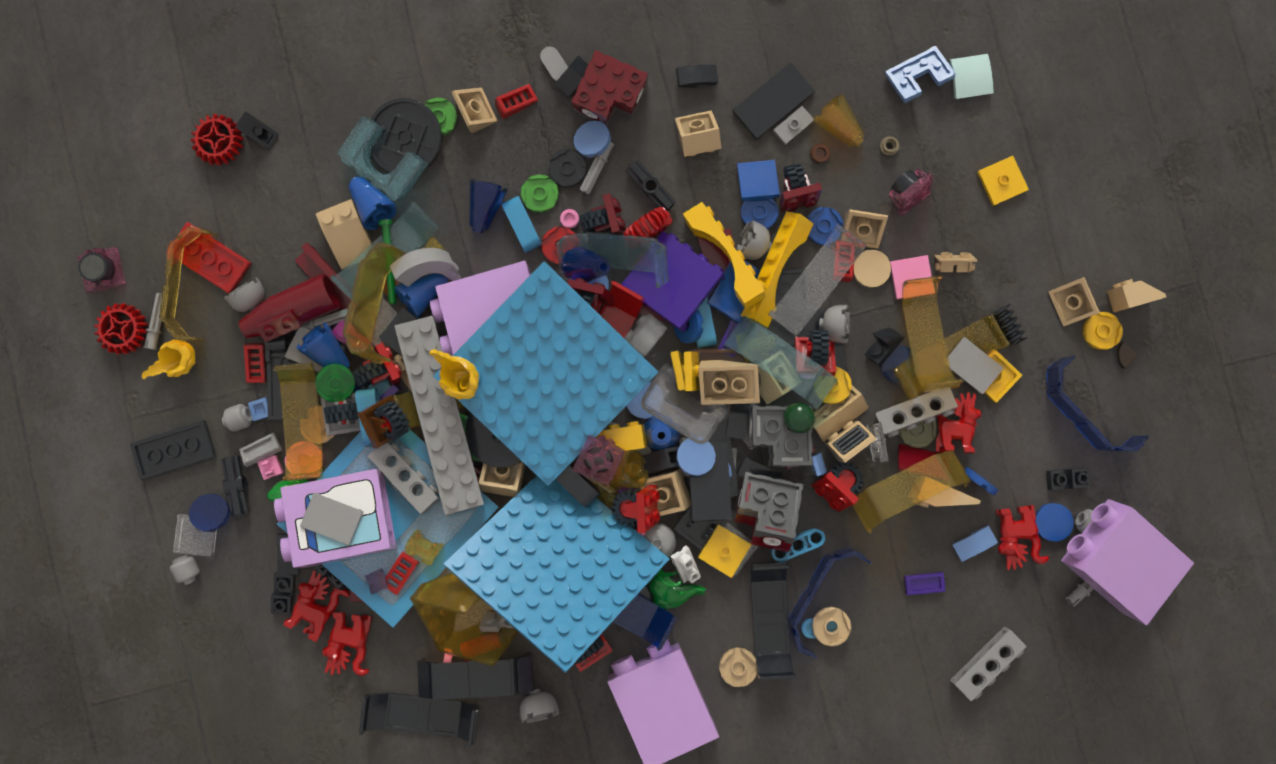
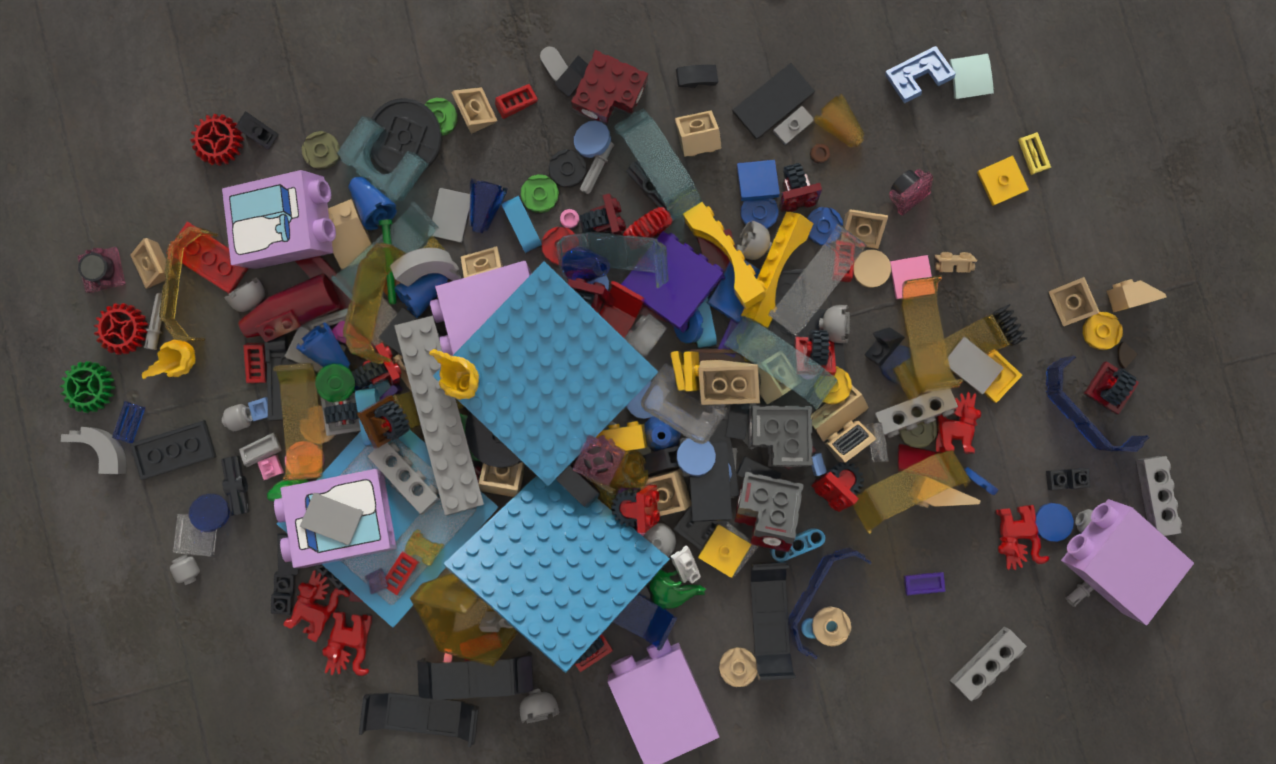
(76, 396): none -> green gear
(109, 450): none -> light grey arch
(140, 410): none -> clear blue tile
(149, 262): none -> tan slope
(278, 220): none -> brick
(321, 150): none -> olive tile
(451, 214): none -> light grey piece
(481, 262): none -> tan slope
(659, 163): none -> clear light blue windscreen
(799, 417): dark green hair -> none
(889, 140): dark tan plate -> none
(975, 543): medium blue slope -> none
(1022, 142): none -> light yellow tile
(1111, 387): none -> plate
(1150, 488): none -> light grey brick

